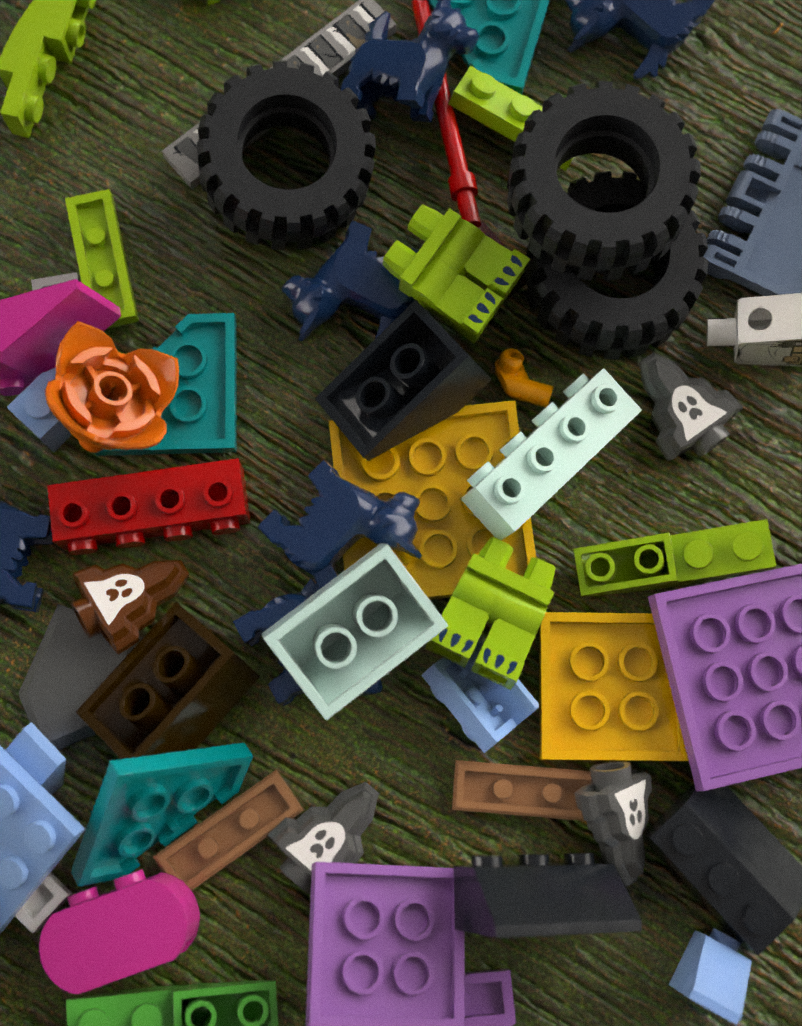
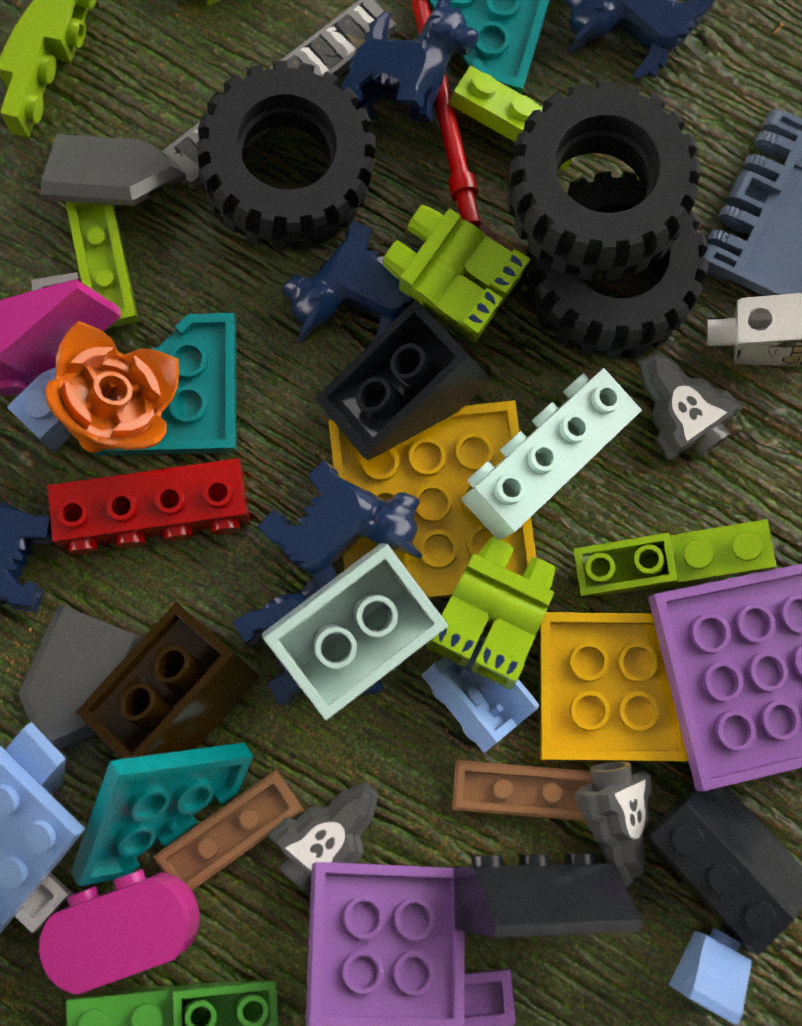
(105, 170): none -> dark grey tile
(124, 598): reddish brown rock -> none
(516, 382): light orange arm -> none

